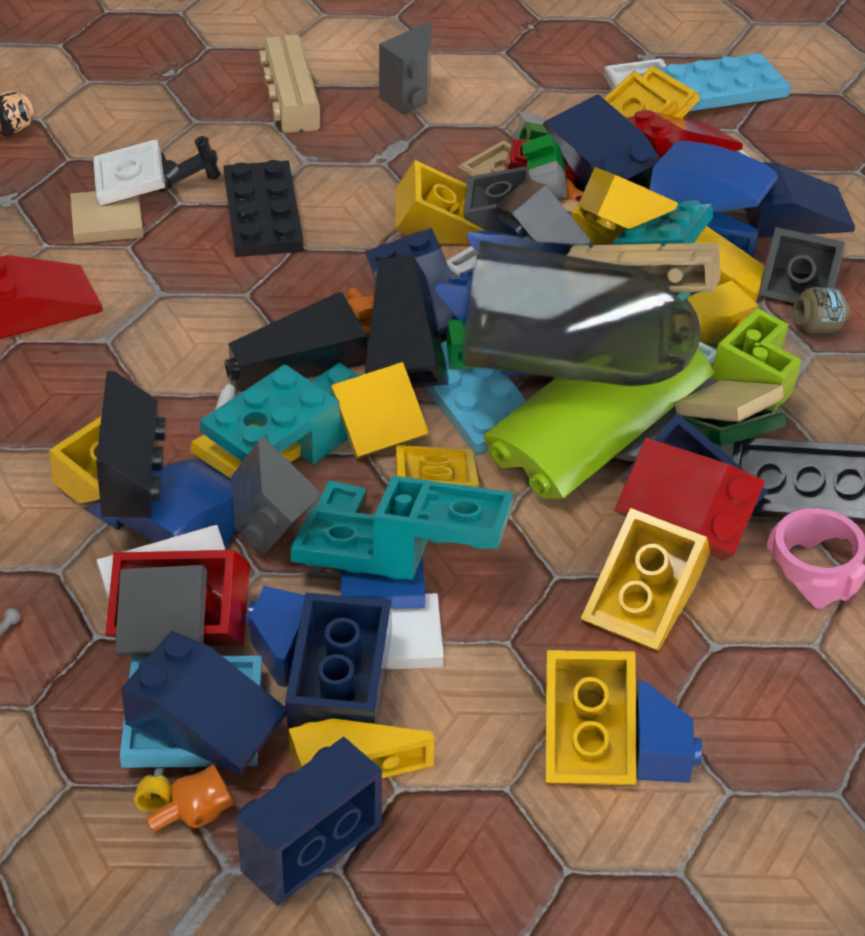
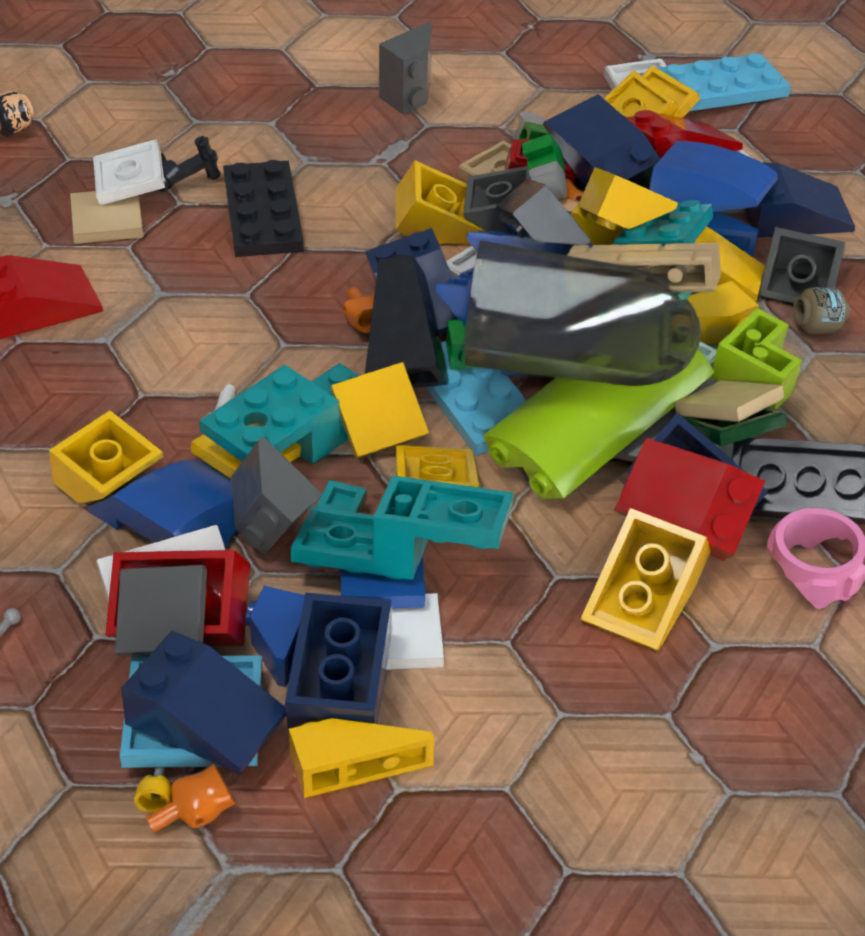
(129, 450): black slope -> none
(289, 84): tan brick -> none
(304, 341): black slope -> none
(309, 819): dark blue brick -> none
(591, 717): yellow slope -> none
(663, 738): blue slope -> none

